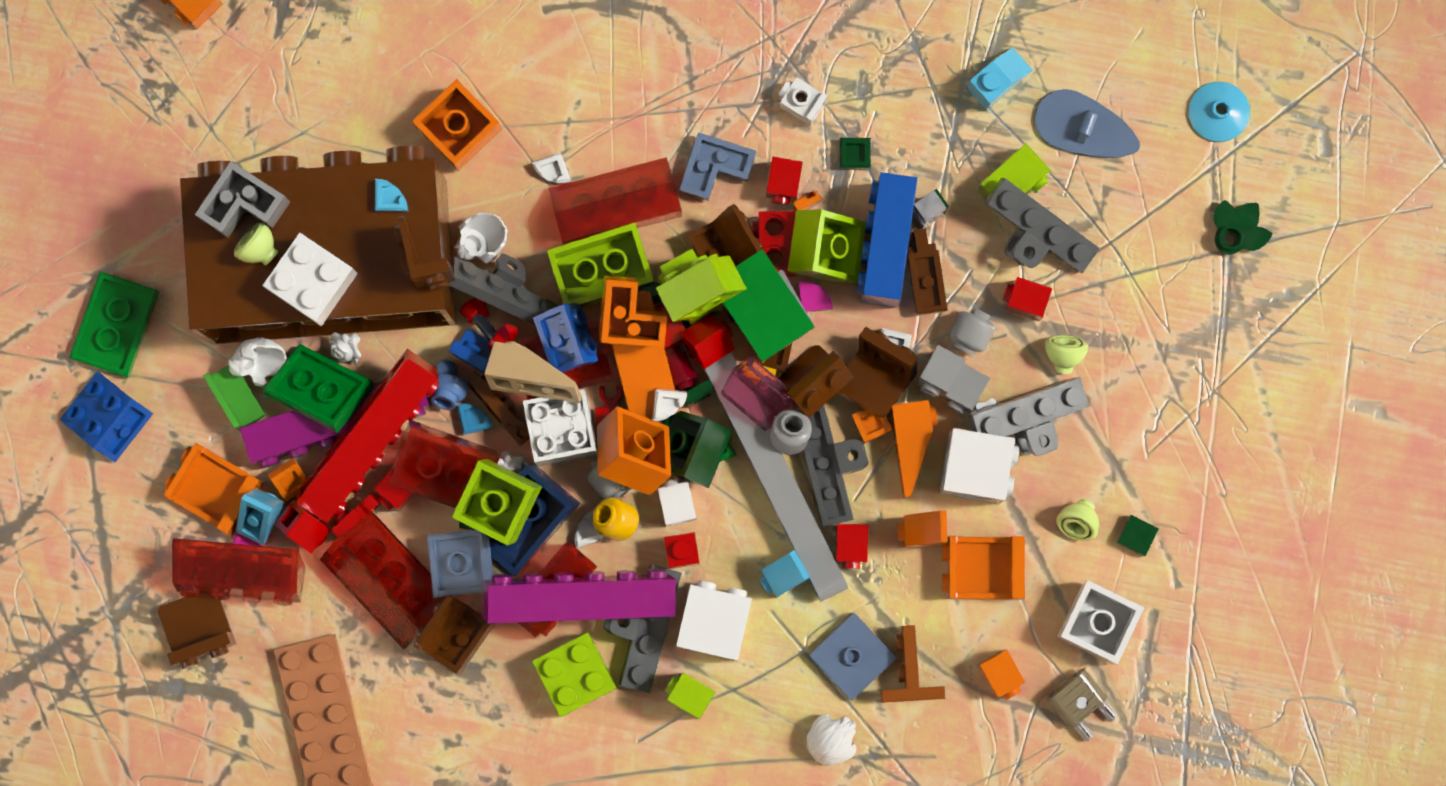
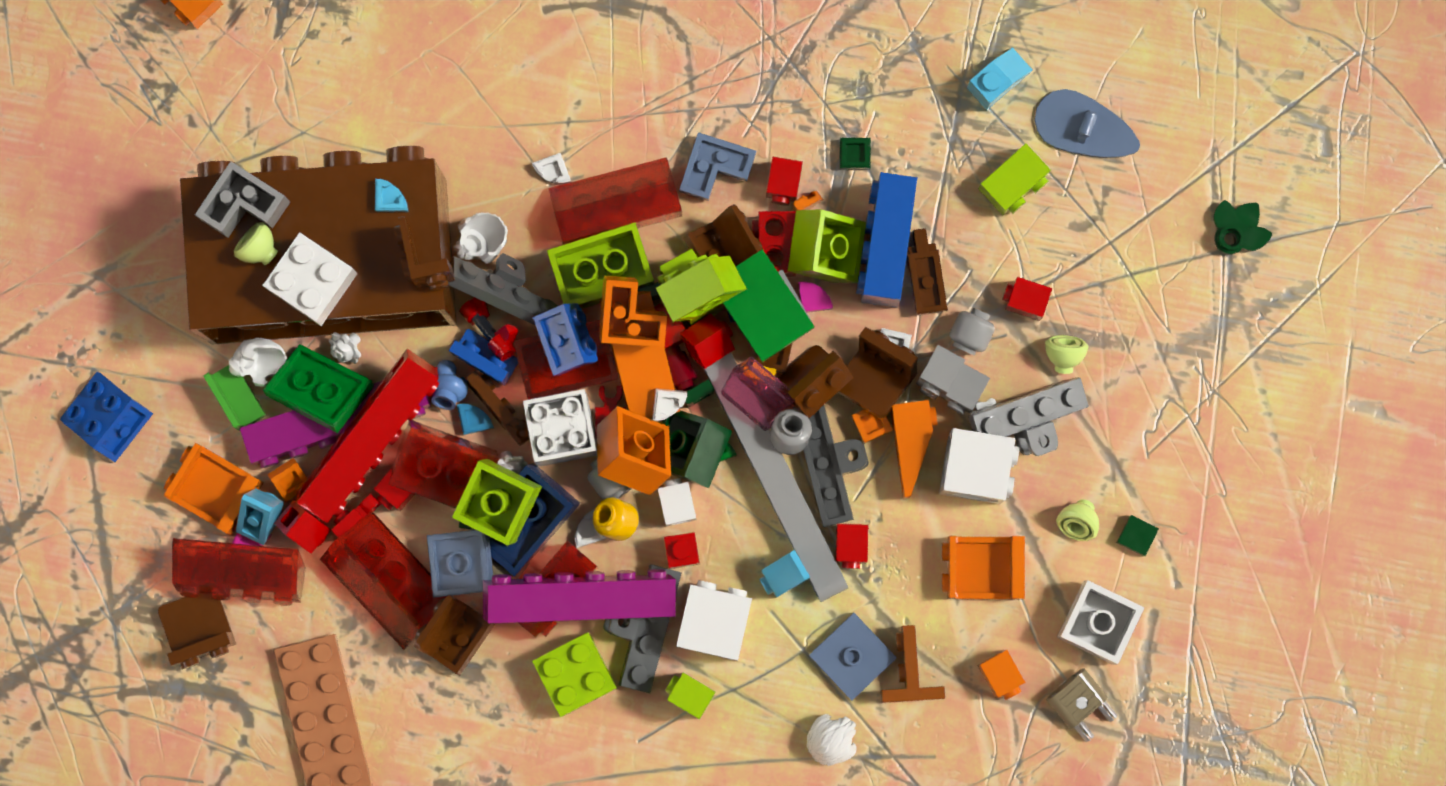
(114, 324): green tile -> none
(457, 125): orange brick -> none
(521, 371): tan slope -> none
(804, 111): white brick -> none
(923, 529): orange slope -> none
(929, 208): flat silver piece -> none
(1038, 230): dark grey plate -> none
(1212, 124): medium azure dish -> none

